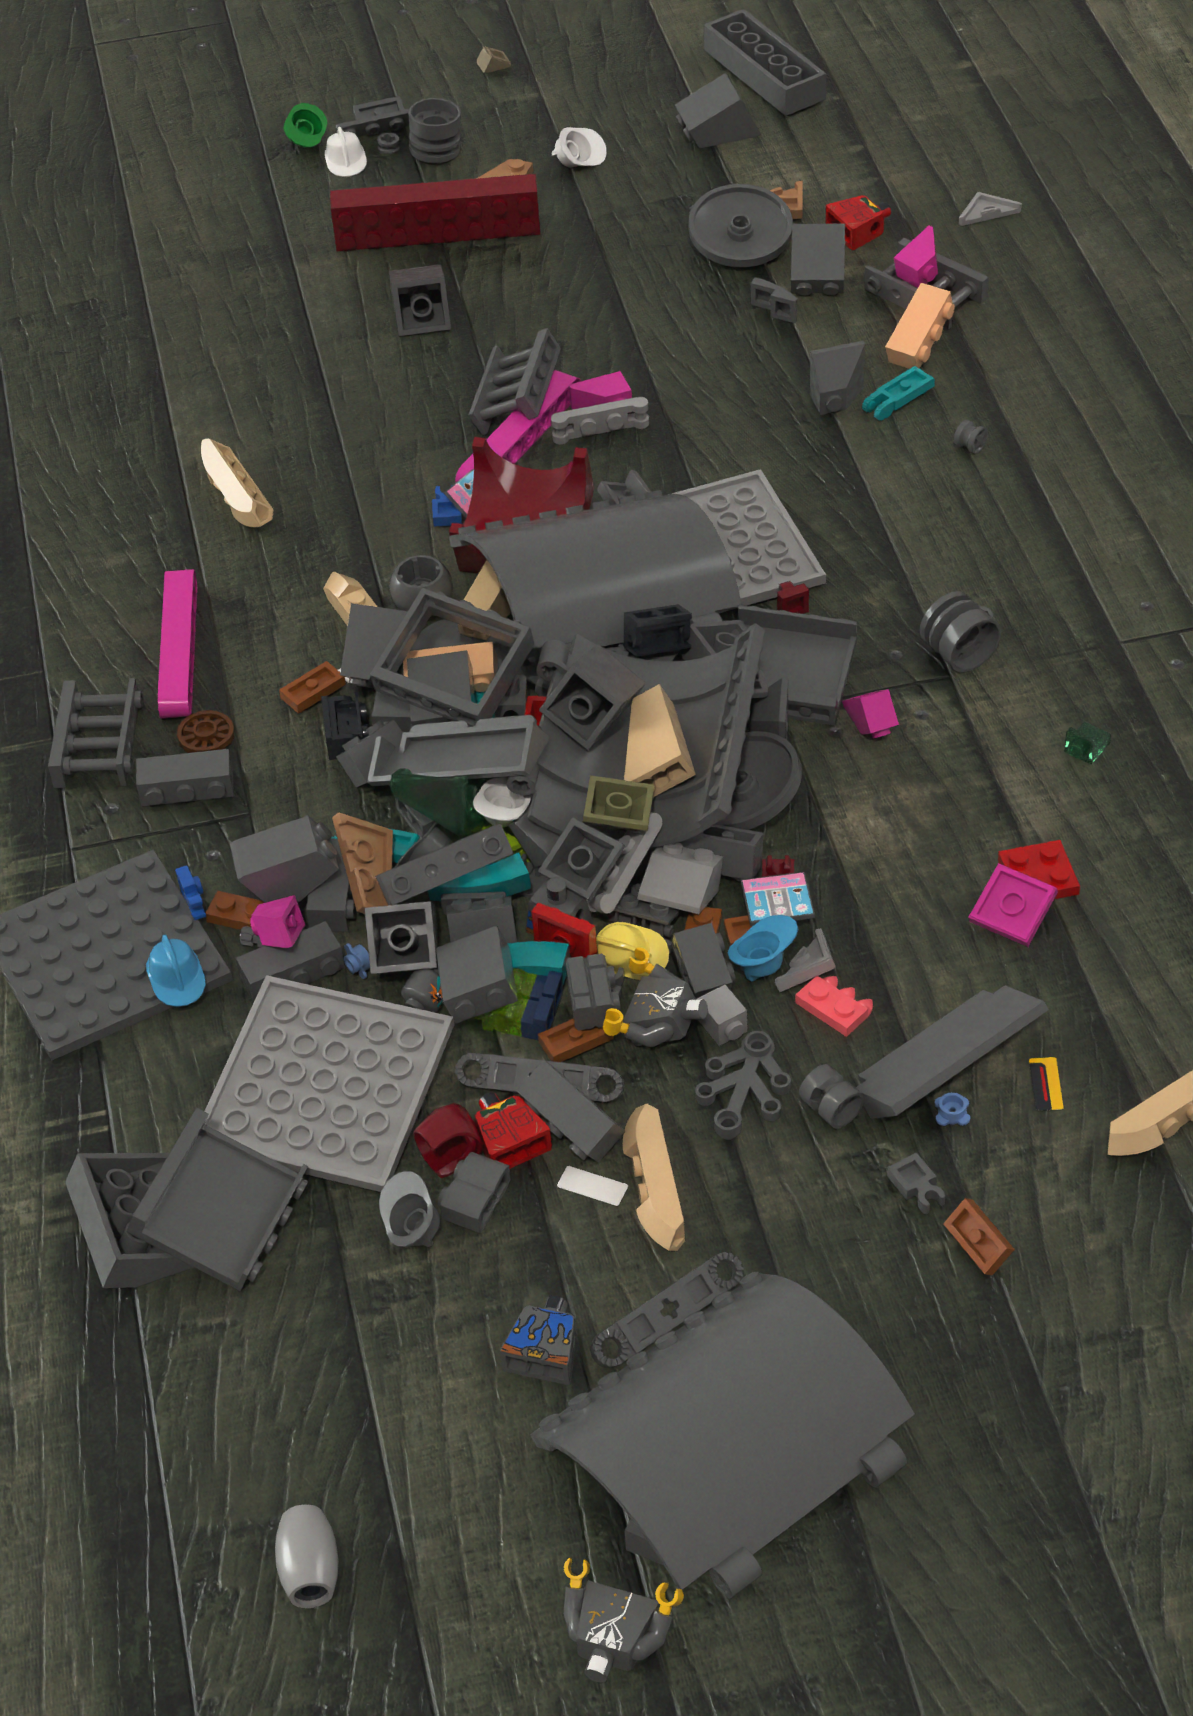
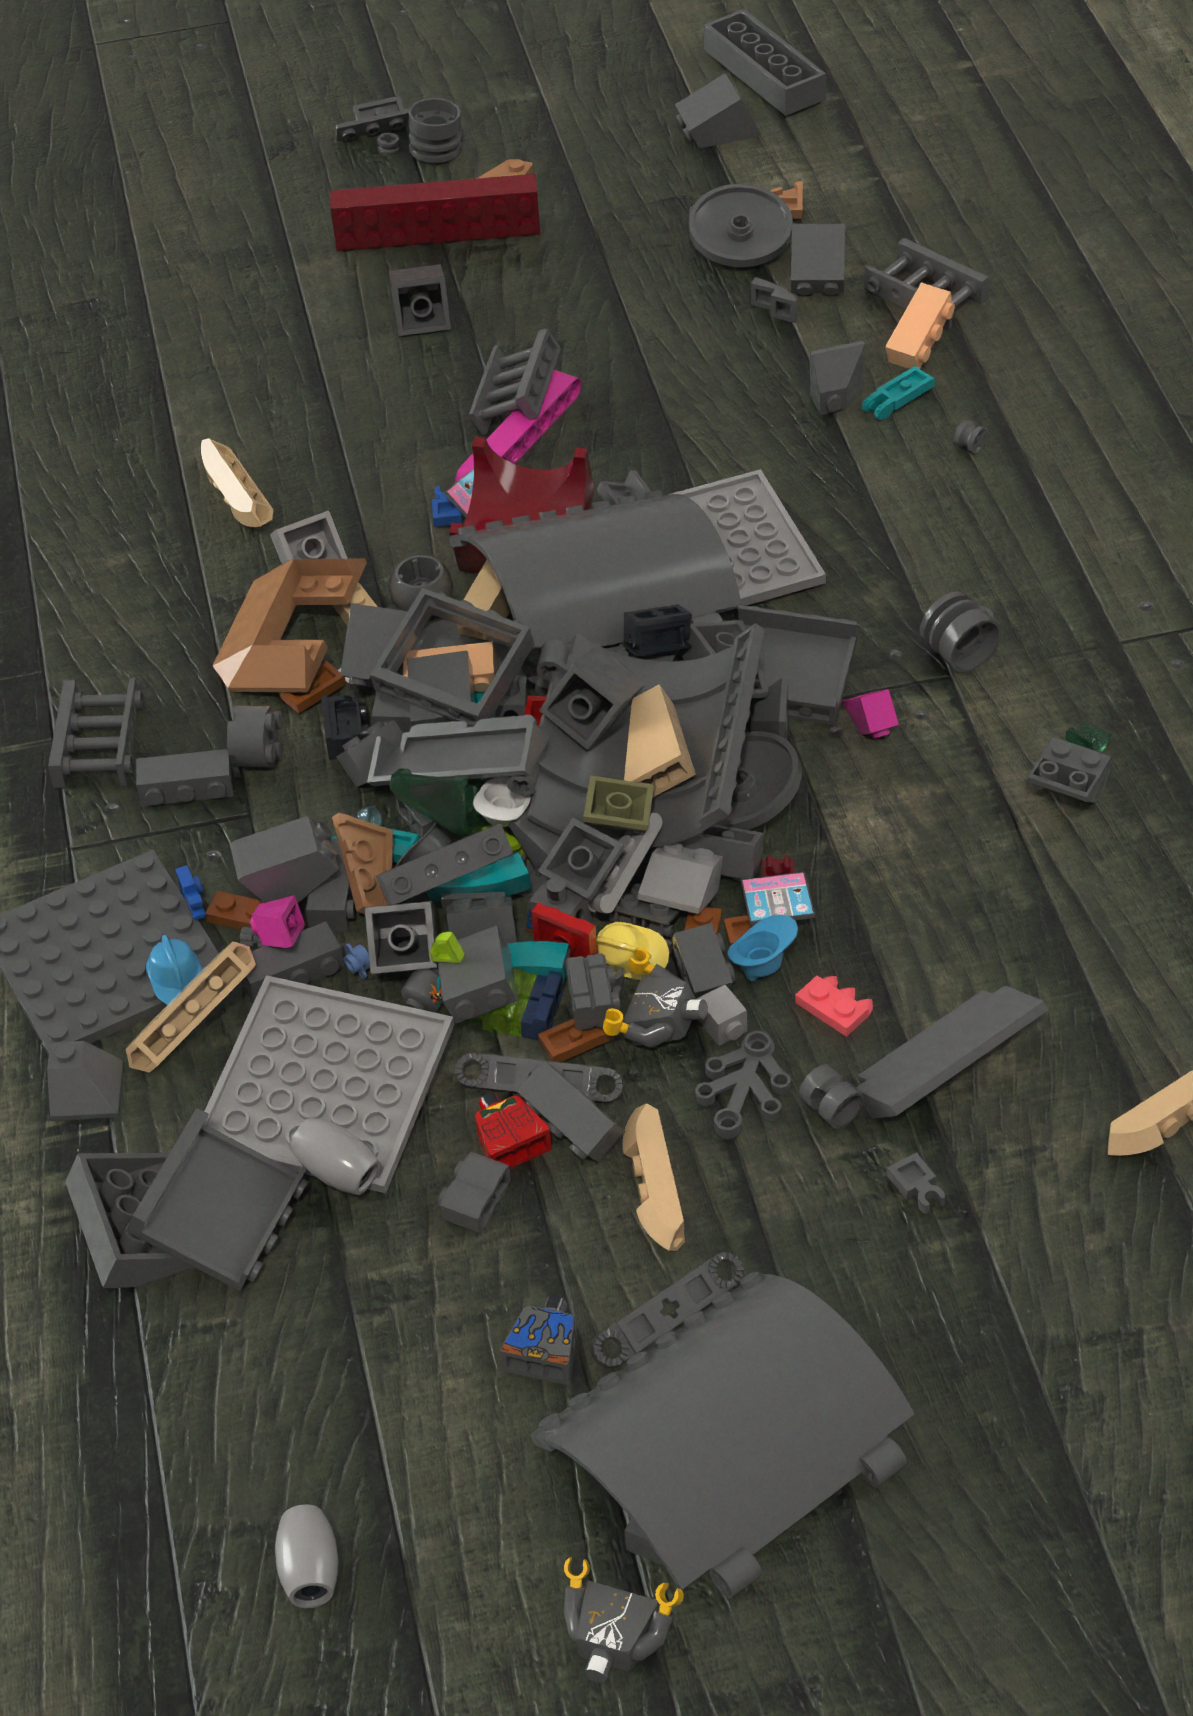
(83, 1081): none -> dark grey slope
(177, 644): dark pink beam -> none
(190, 1007): none -> tan brick
(205, 731): reddish brown wheel -> none
(254, 654): none -> medium nougat slope
(254, 736): none -> dark grey brick
(305, 125): green piece -> none
(309, 539): none -> light grey slope
(334, 1155): none -> light grey piece
(345, 154): white piece -> none
(370, 815): none -> clear light blue hinge
(408, 1211): dark grey piece -> none
(446, 949): none -> lime tile
(447, 1138): dark red piece -> none
(492, 60): dark tan slope -> none
(579, 147): white piece -> none
(592, 1185): white sticker -> none
(599, 390): dark pink slope -> none
(599, 419): light grey plate -> none
(793, 598): dark red tile -> none
(807, 963): light grey tile -> none
(861, 218): red torso -> none
(918, 259): dark pink slope -> none
(952, 1102): medium blue plate -> none
(978, 1236): dark orange plate -> none
(988, 207): light grey tile -> none
(1013, 905): dark pink tile -> none
(1045, 863): red plate -> none
(1046, 1083): sticker -> none
(1072, 770): none -> dark grey slope

